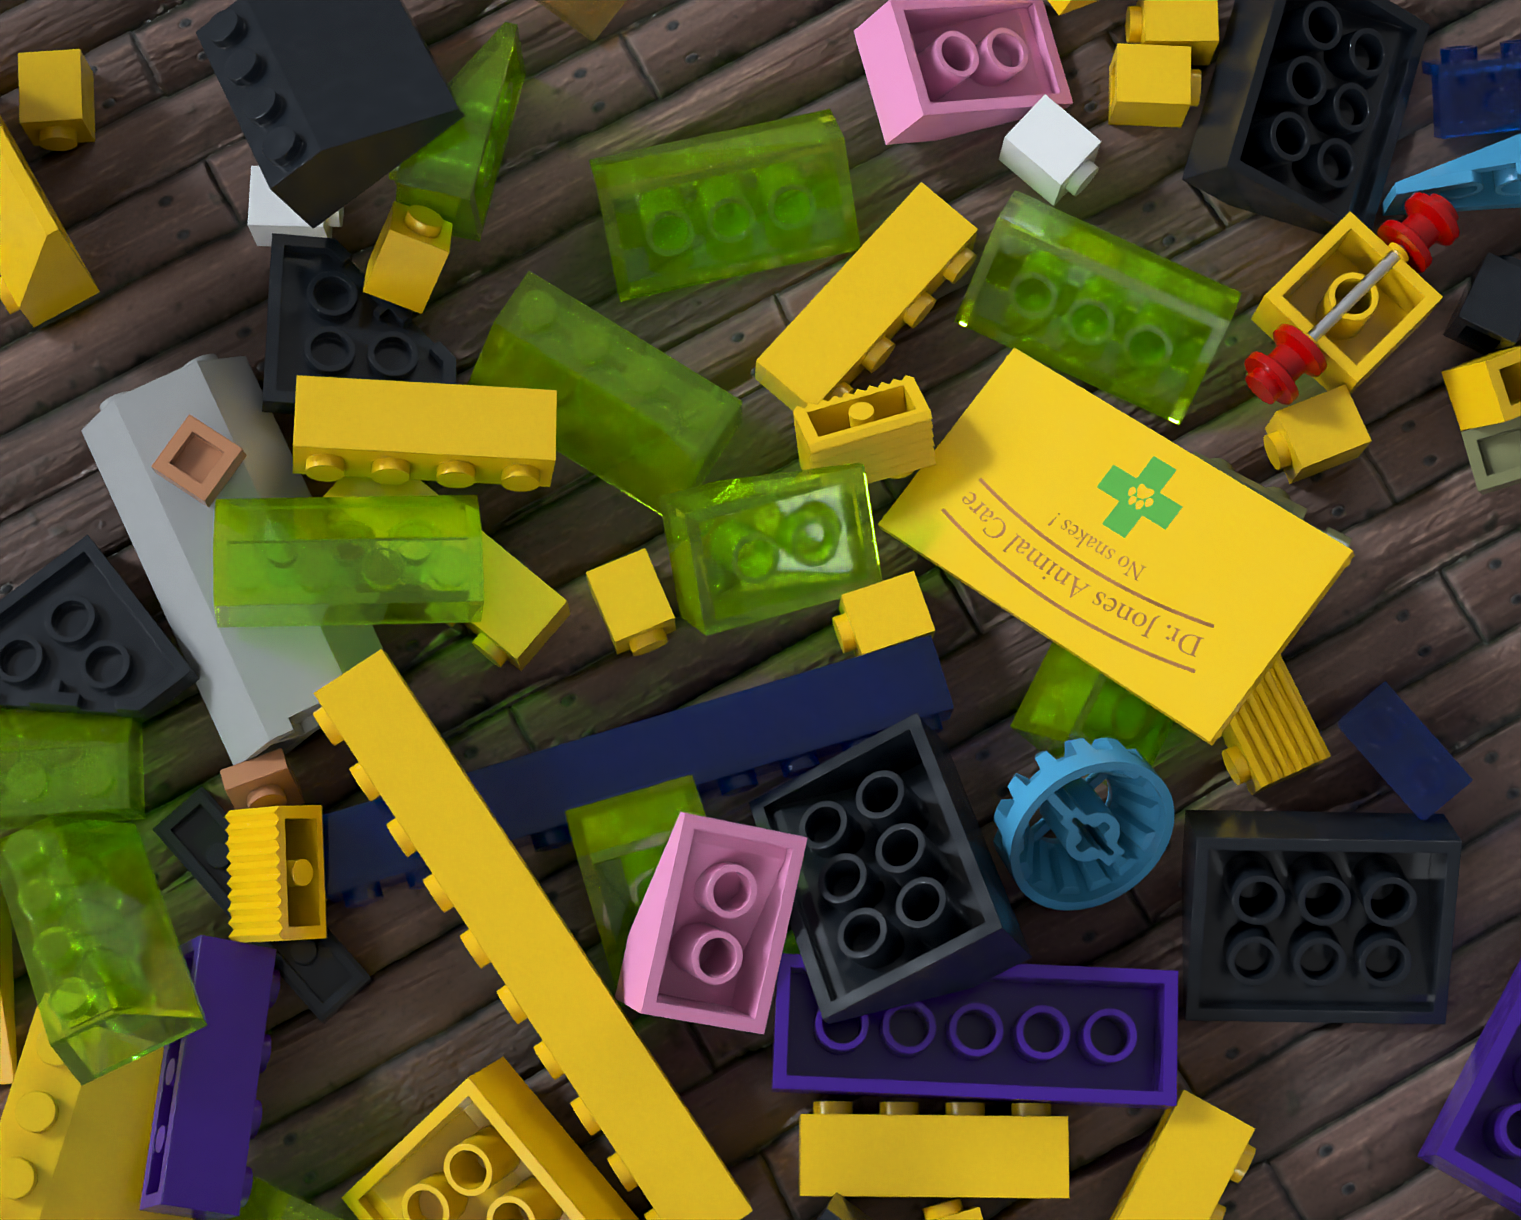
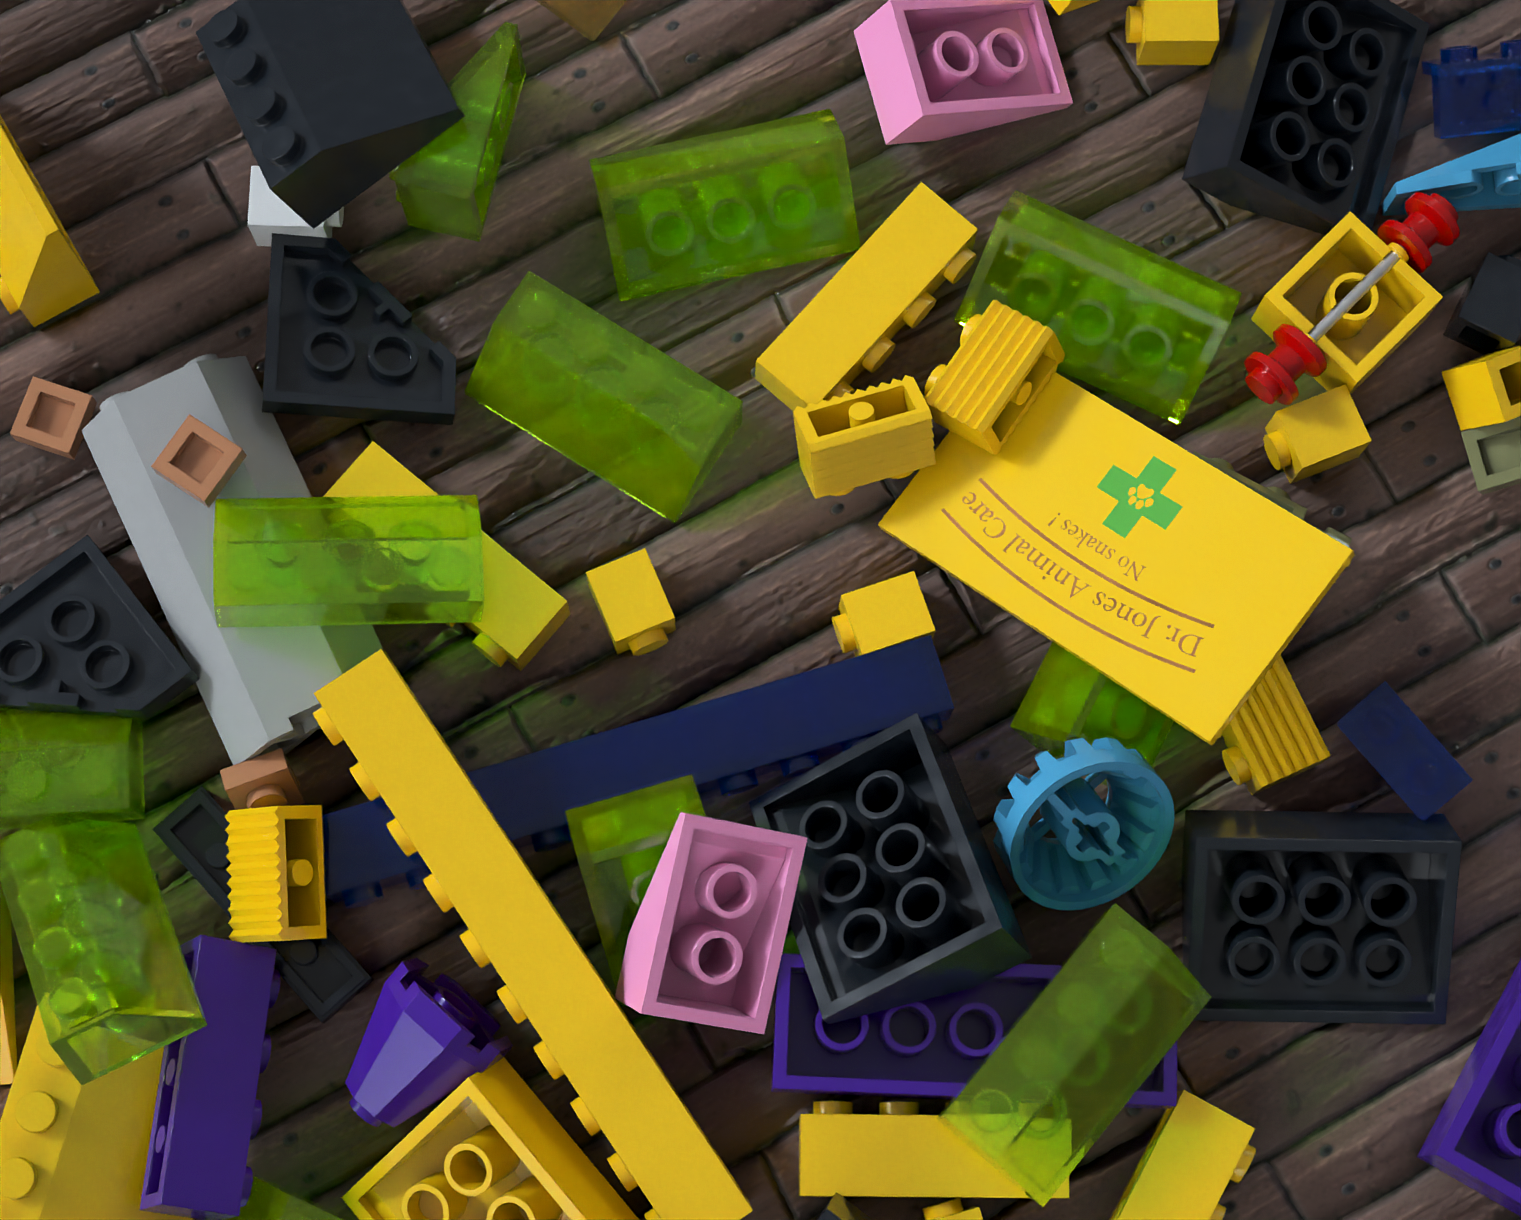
(53, 417): none -> nougat plate
(56, 98): yellow brick -> none
(408, 256): yellow brick -> none
(420, 1046): none -> dark purple cone
(424, 432): yellow brick -> none
(769, 544): clear neon green slope -> none
(993, 376): none -> yellow brick
(1051, 151): white brick -> none
(1076, 1055): none -> clear neon green slope
(1152, 85): yellow brick -> none

